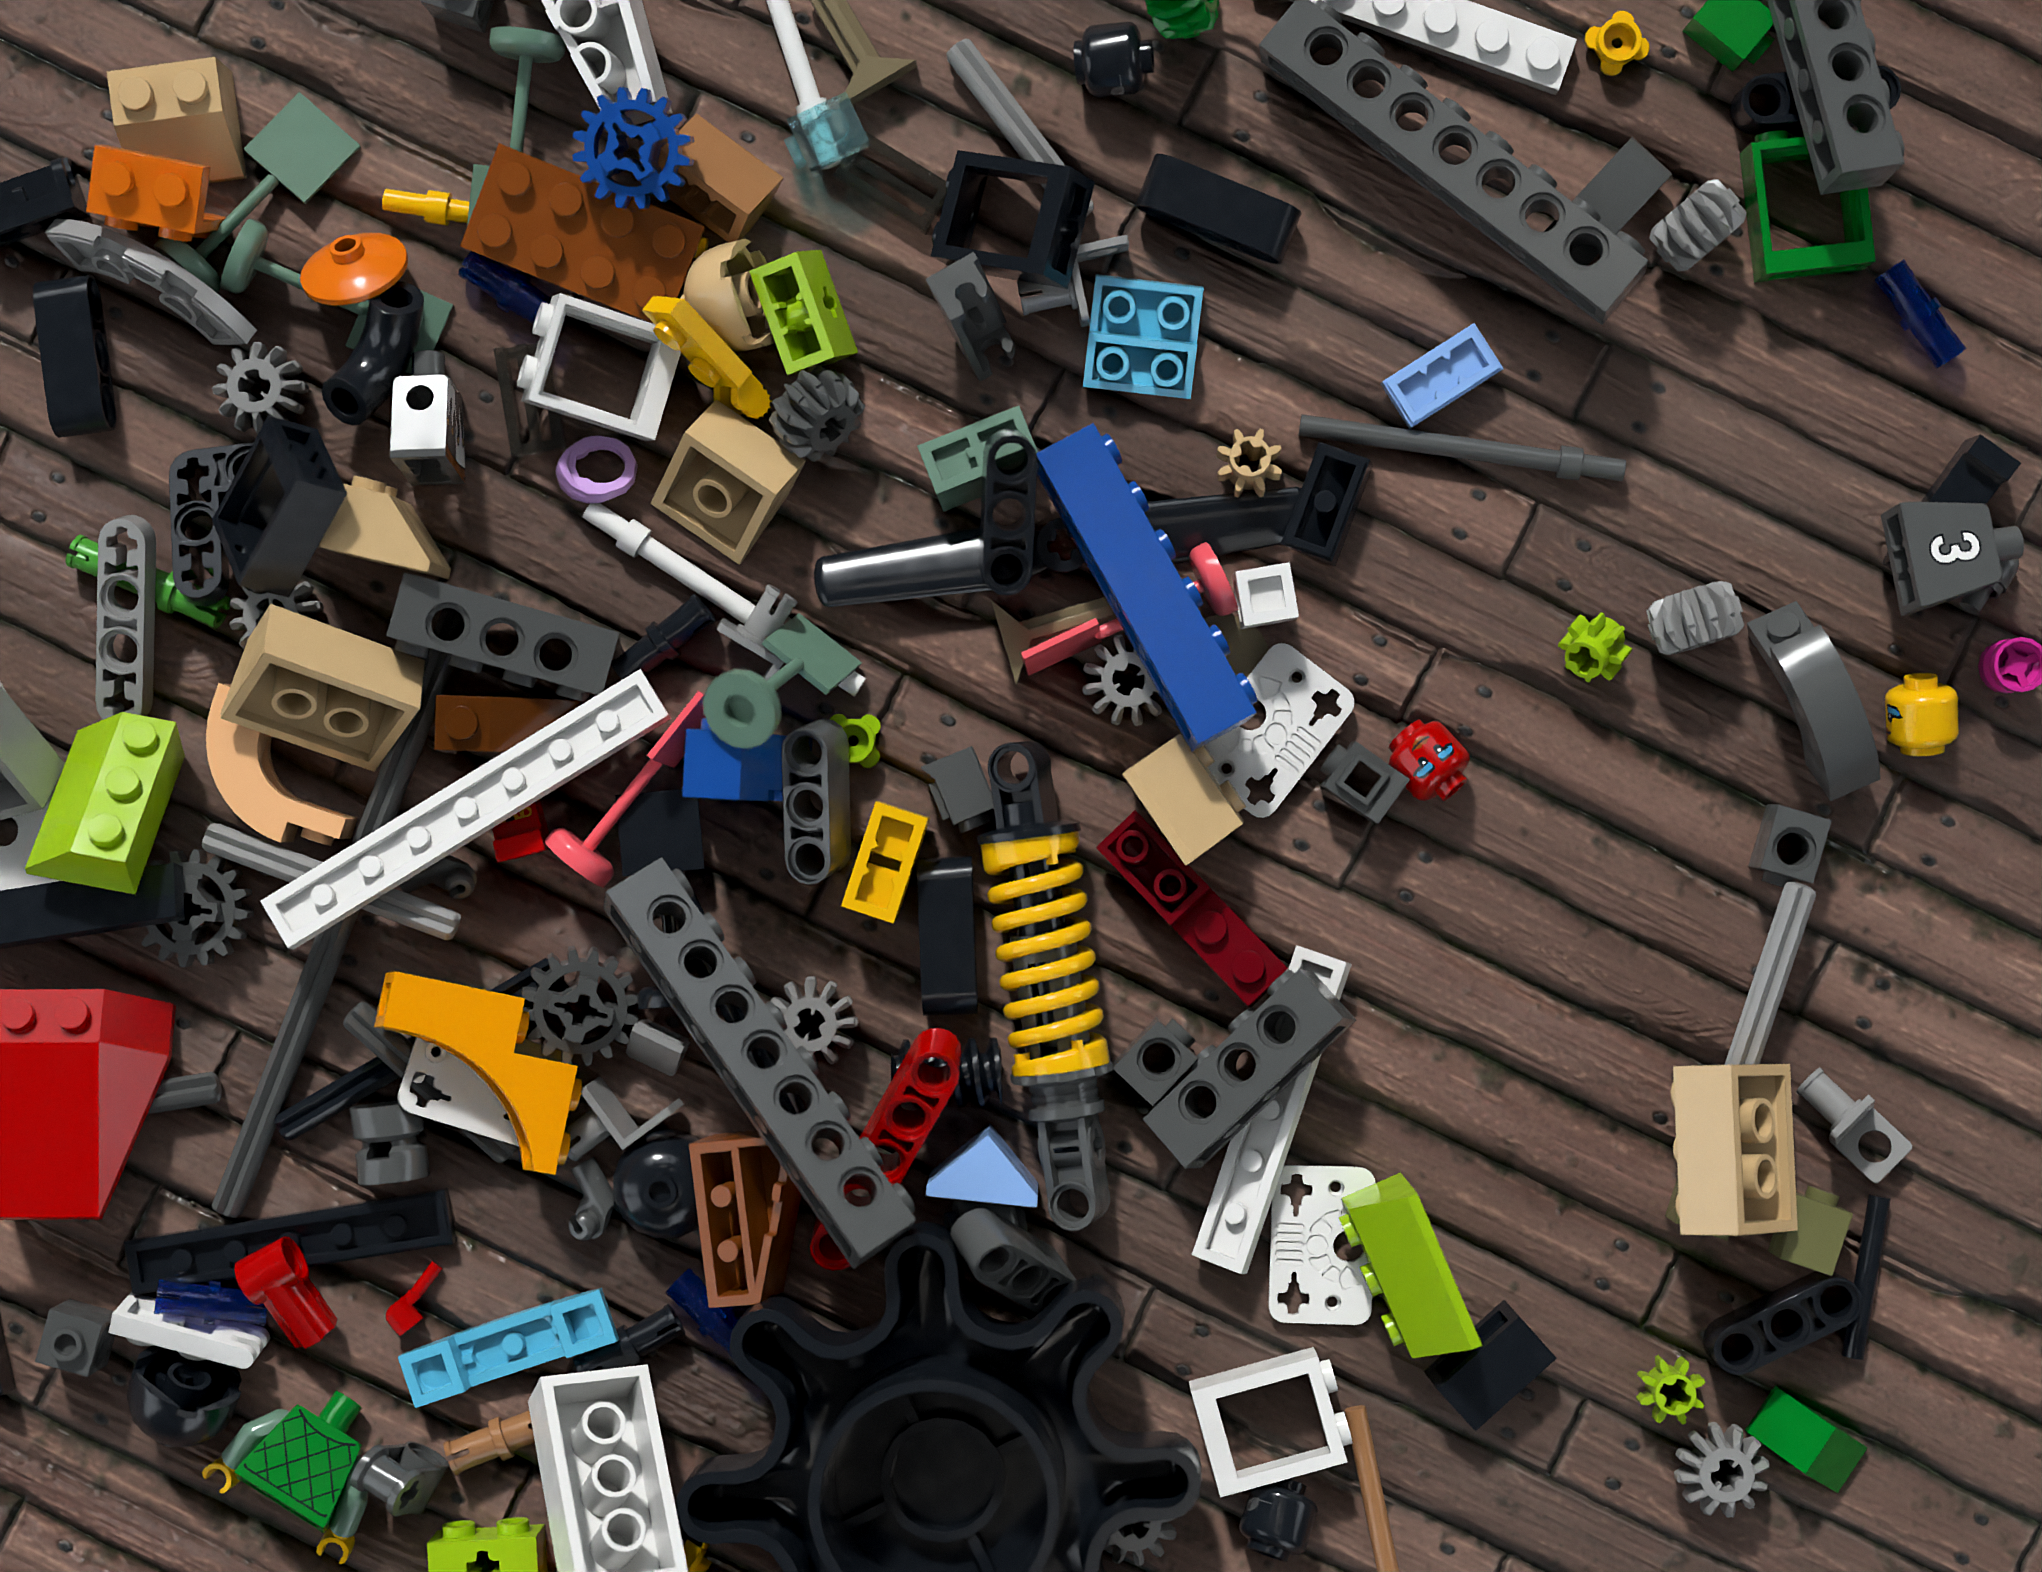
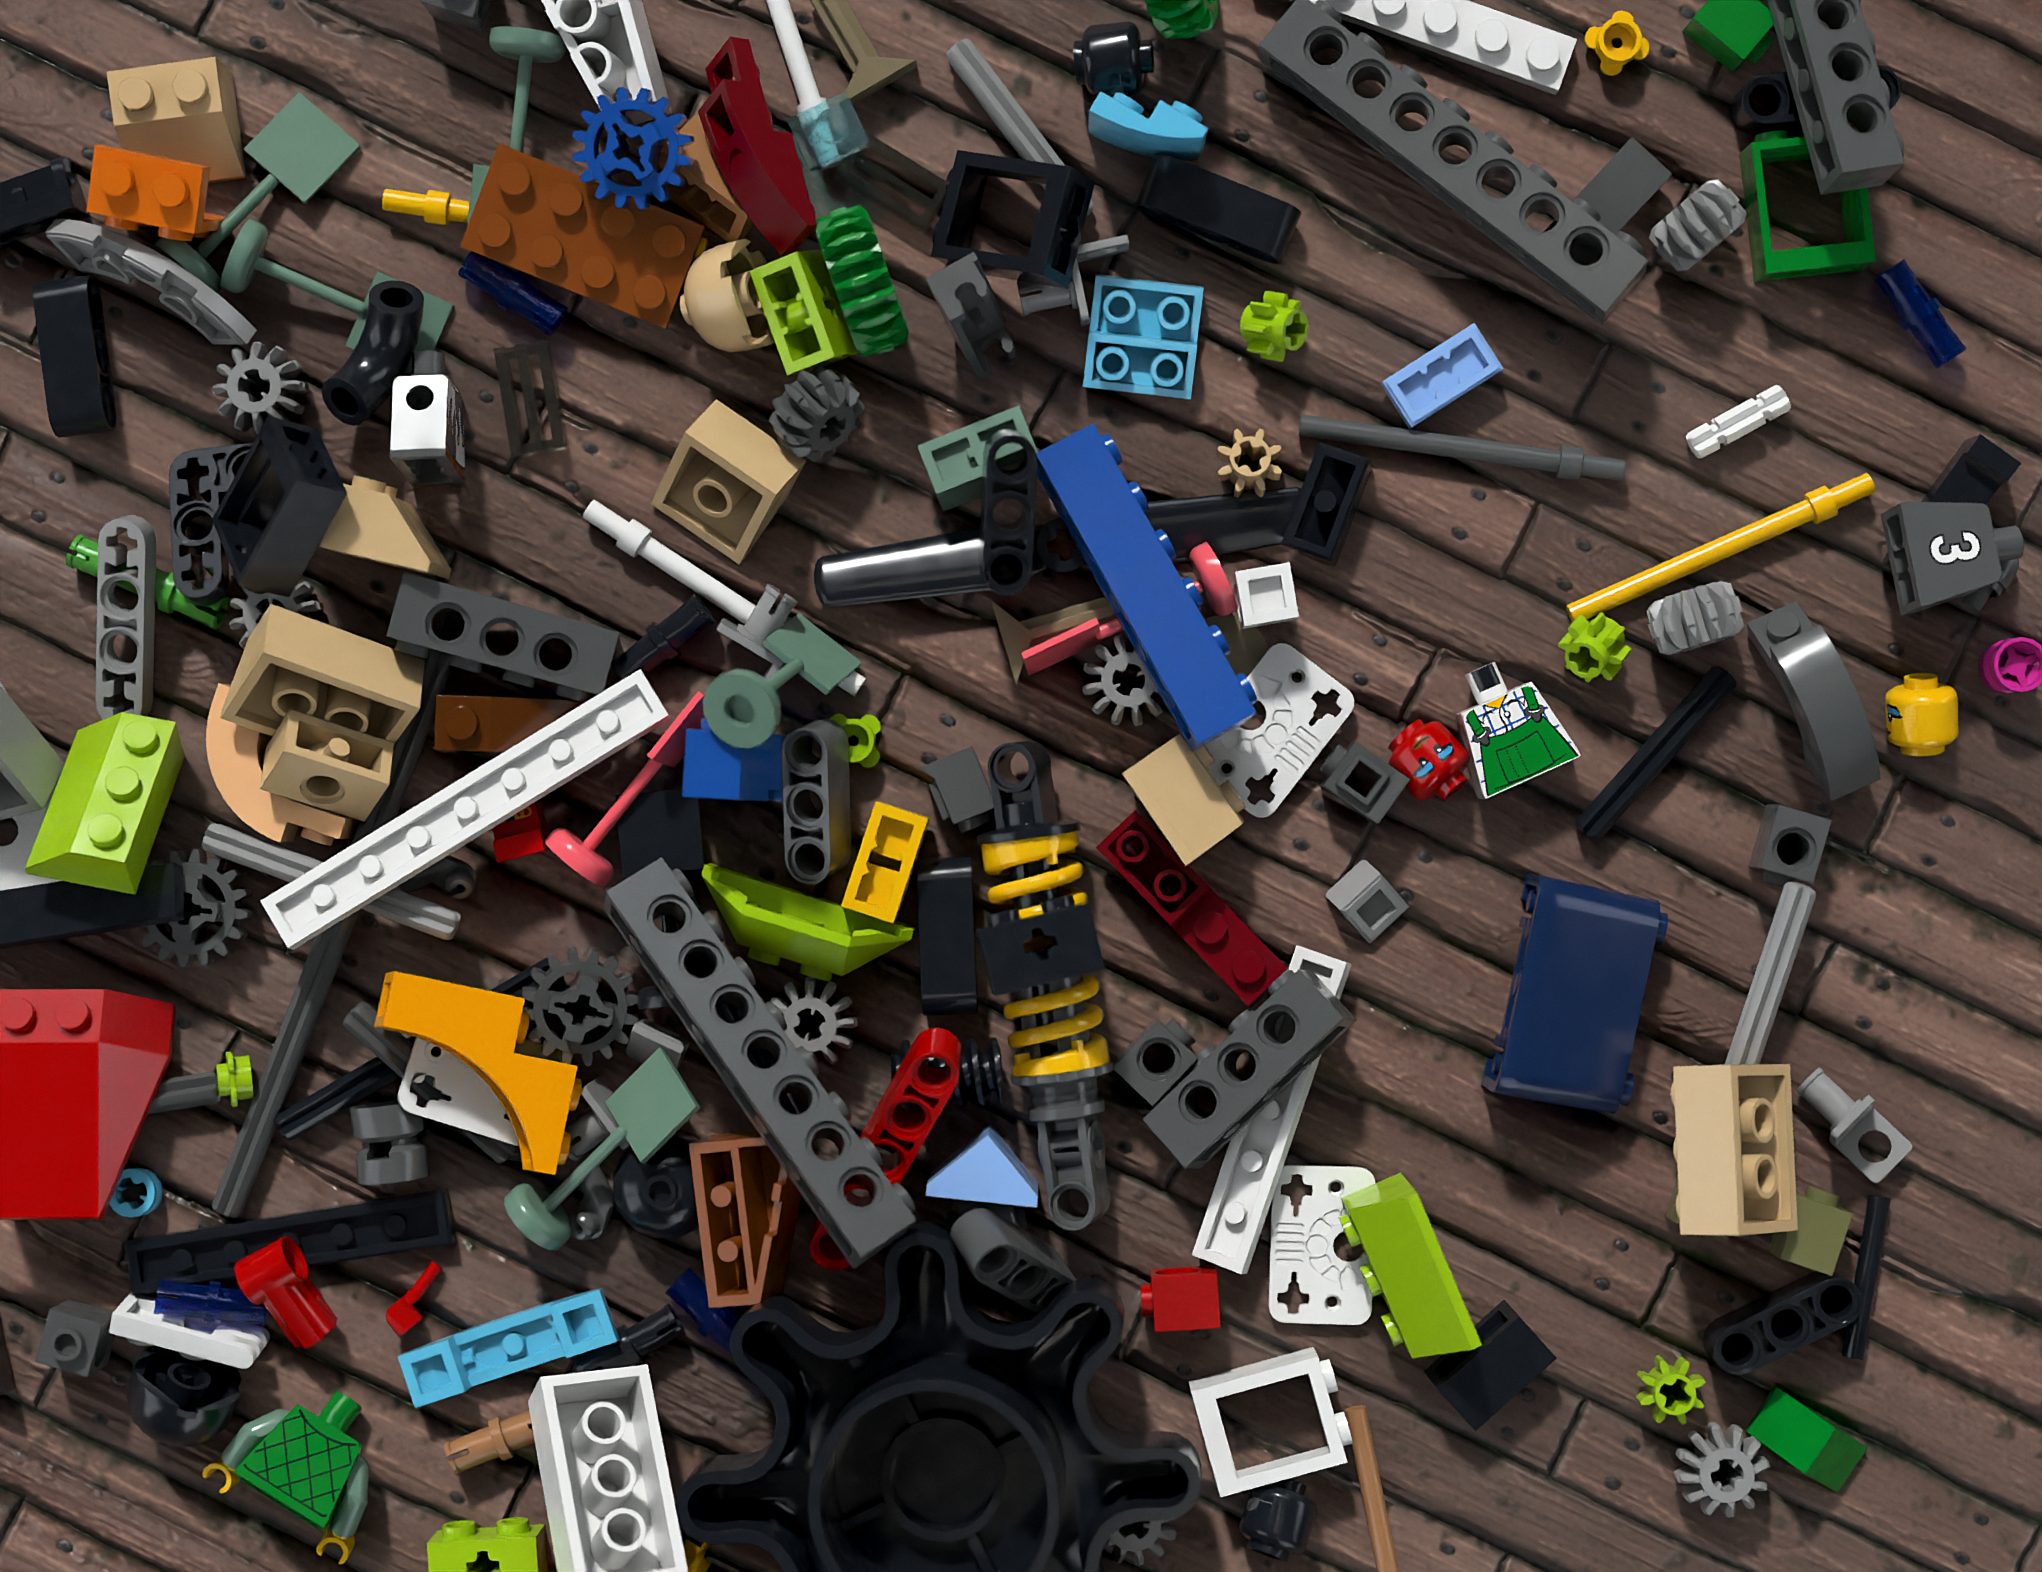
(151, 1200): none -> medium azure bush
(235, 1078): none -> lime plate
(327, 765): none -> tan brick
(354, 268): orange dish -> none
(400, 1475): dark grey piece -> none
(583, 488): lavender piece -> none
(648, 1113): none -> sand green piece
(653, 386): white window -> none
(709, 355): yellow hinge -> none
(752, 156): none -> dark red slope
(799, 925): none -> lime wedge
(861, 280): none -> green gear
(1072, 954): none -> black brick
(1168, 131): none -> medium azure slope
(1182, 1298): none -> red brick
(1274, 326): none -> lime gear
(1367, 900): none -> light grey slope
(1509, 733): none -> torso
(1575, 995): none -> dark blue windscreen
(1656, 753): none -> black axle
(1738, 421): none -> white axle
(1816, 507): none -> yellow bar

